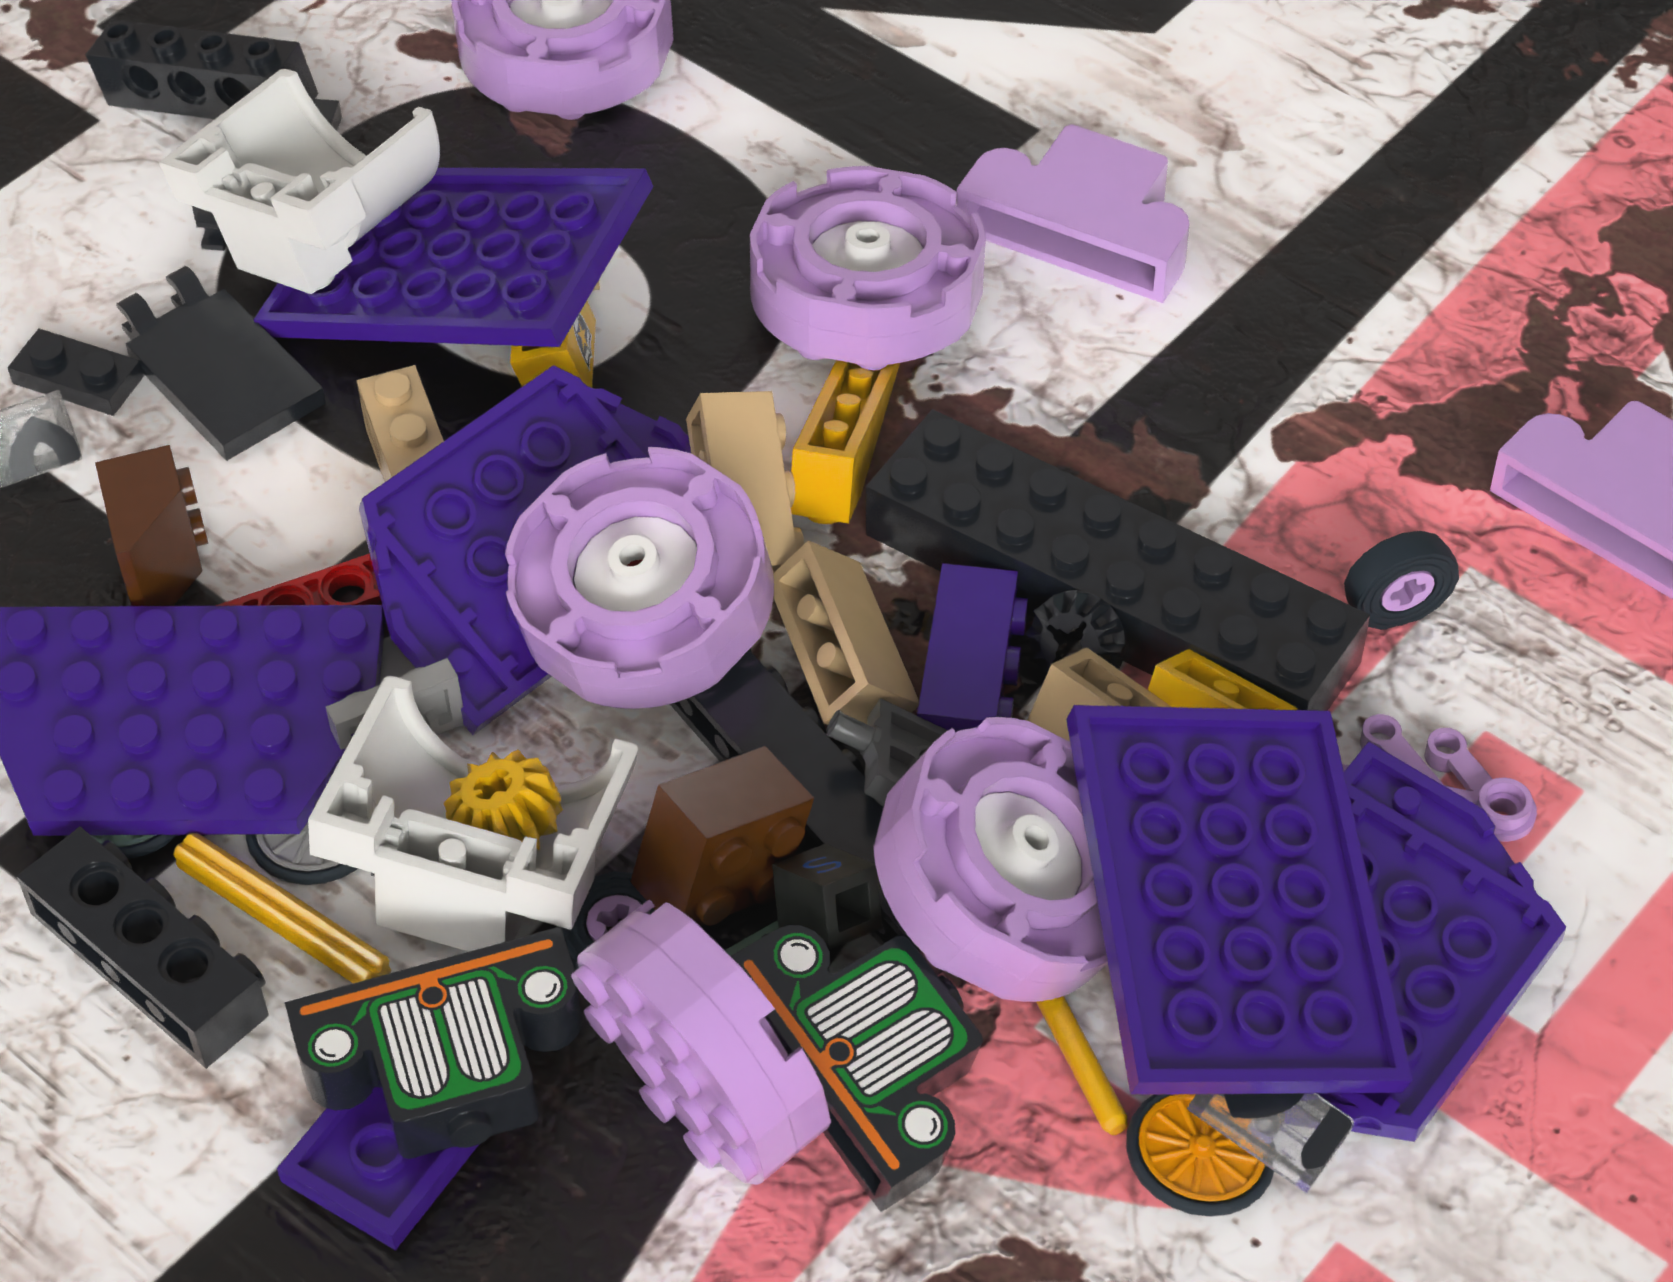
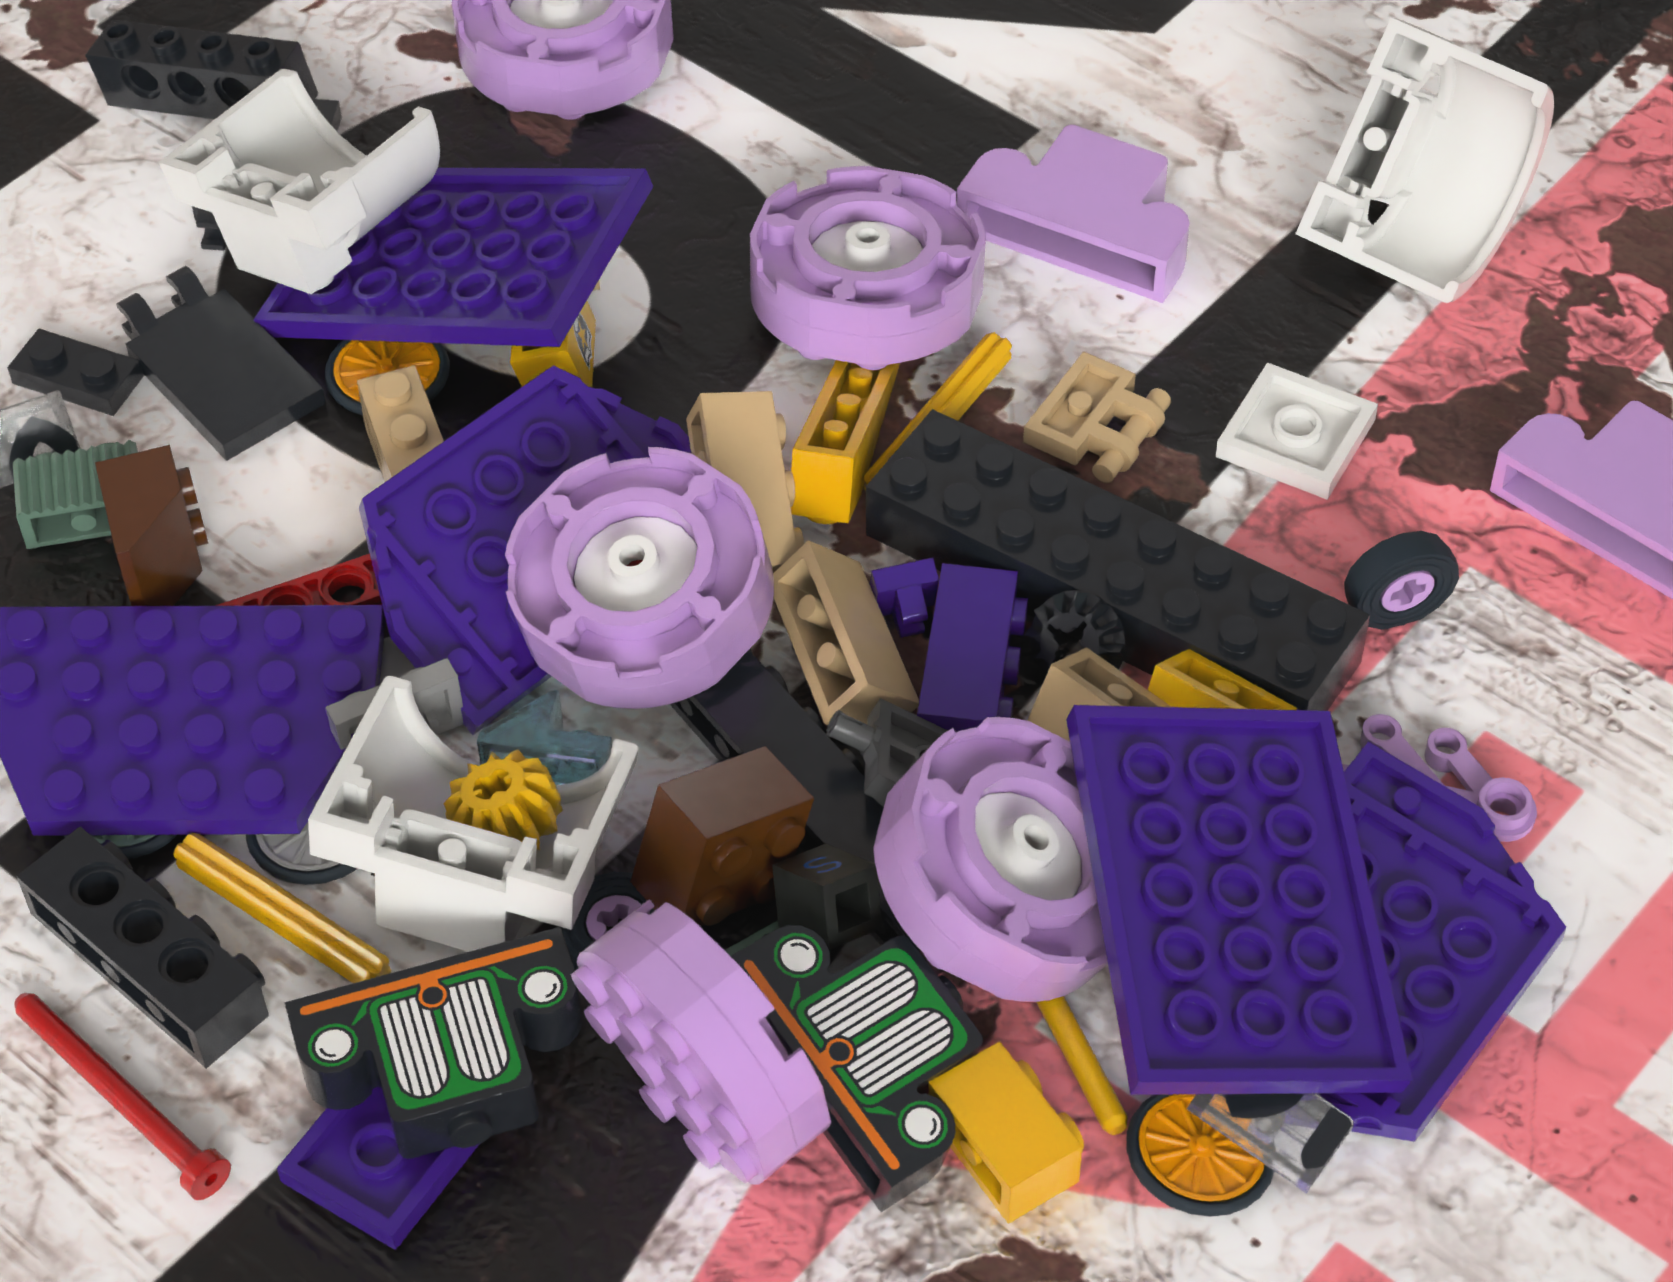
(62, 496): none -> sand green brick
(201, 1170): none -> red bar
(364, 359): none -> light orange wheel
(540, 734): none -> clear light blue slope
(906, 593): none -> dark purple tile
(958, 390): none -> yellow axle
(1009, 1131): none -> yellow brick
(1083, 405): none -> tan plate
(1296, 430): none -> white plate
(1441, 162): none -> white piece

